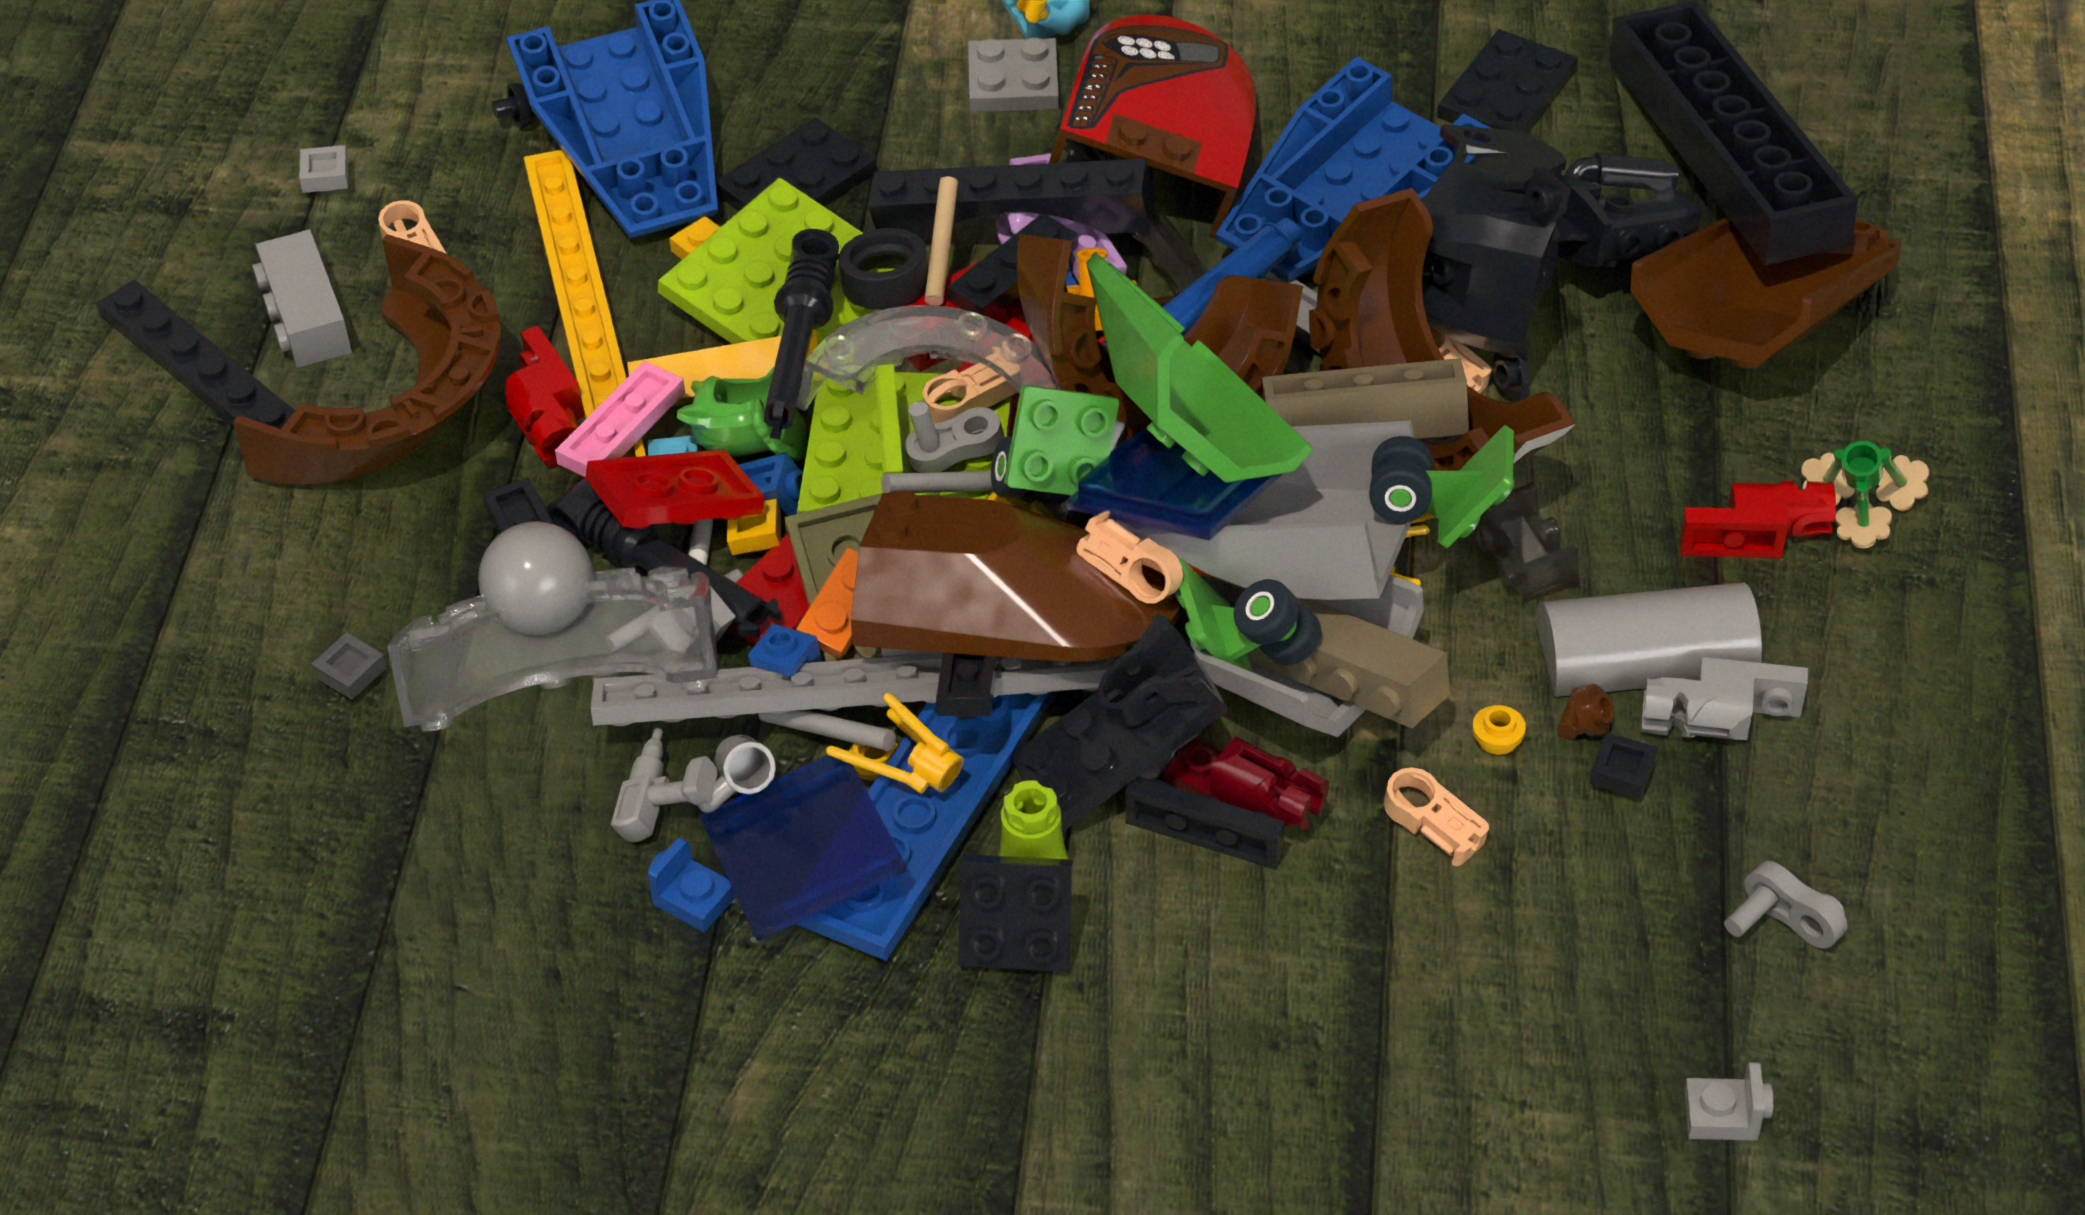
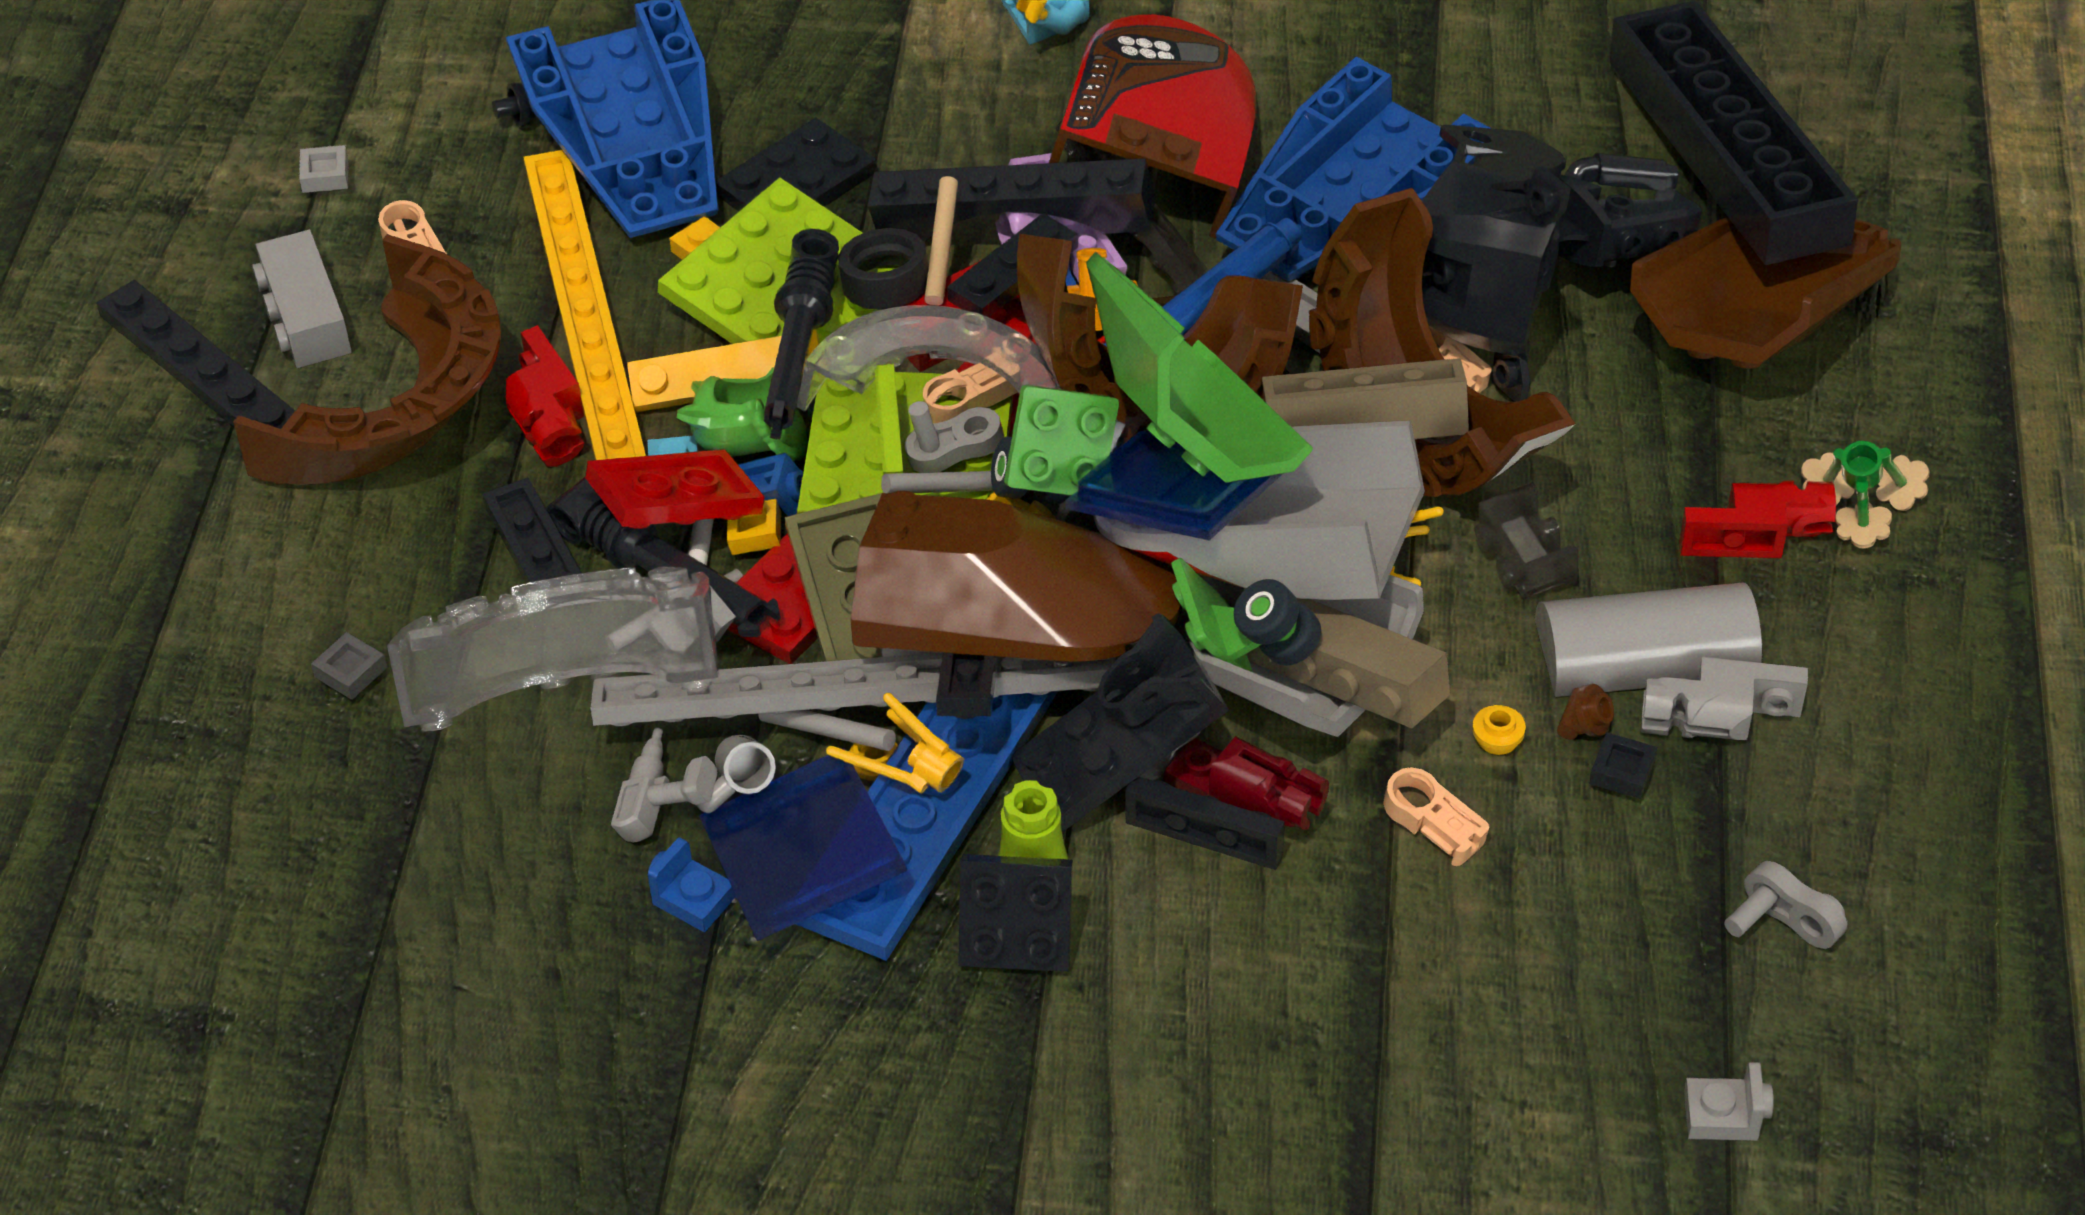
(536, 575): light grey piece -> none
(621, 418): bright pink plate -> none
(784, 650): blue bracket -> none
(831, 610): orange plate -> none
(1013, 75): light grey plate -> none
(1123, 554): light nougat piece -> none
(1407, 486): plate -> none
(1509, 83): black plate -> none

